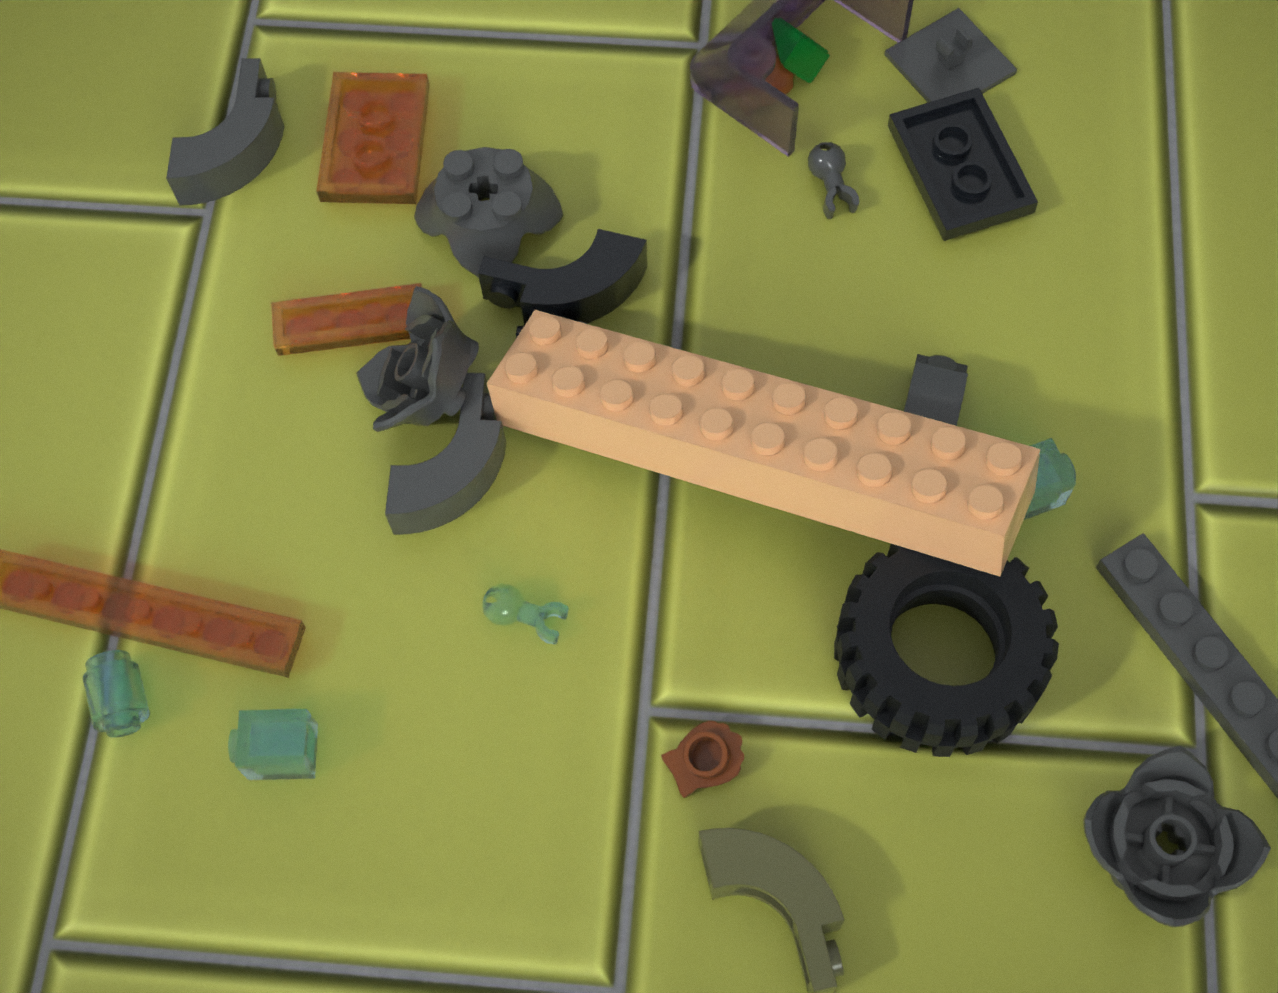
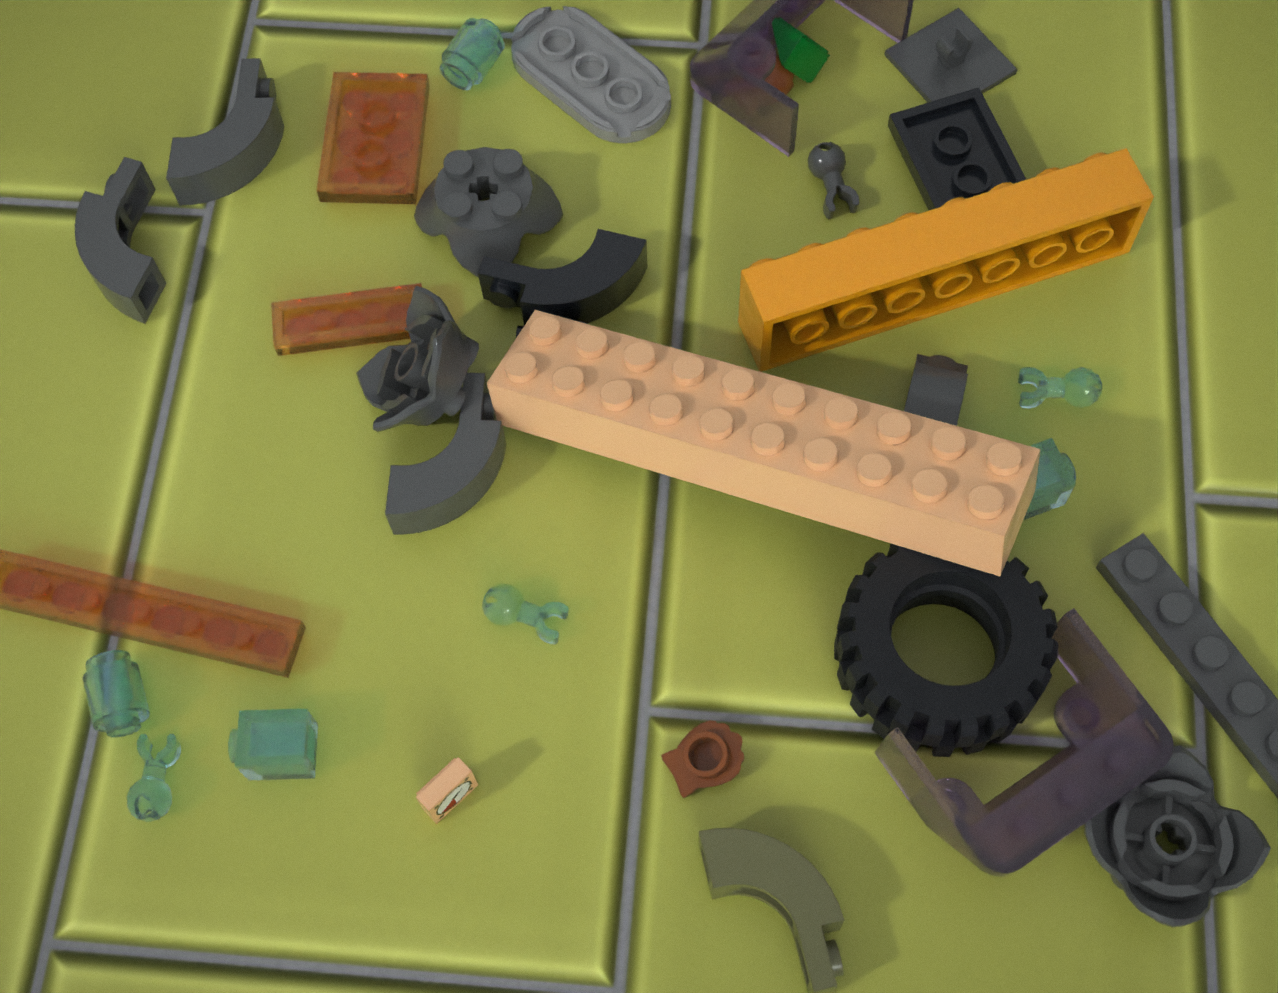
(104, 239): none -> dark grey arch
(151, 791): none -> clear light blue arm
(446, 789): none -> light nougat tile
(471, 53): none -> clear light blue brick
(591, 74): none -> light grey tile
(941, 258): none -> light orange brick
(1075, 387): none -> clear light blue arm
(1111, 750): none -> windscreen

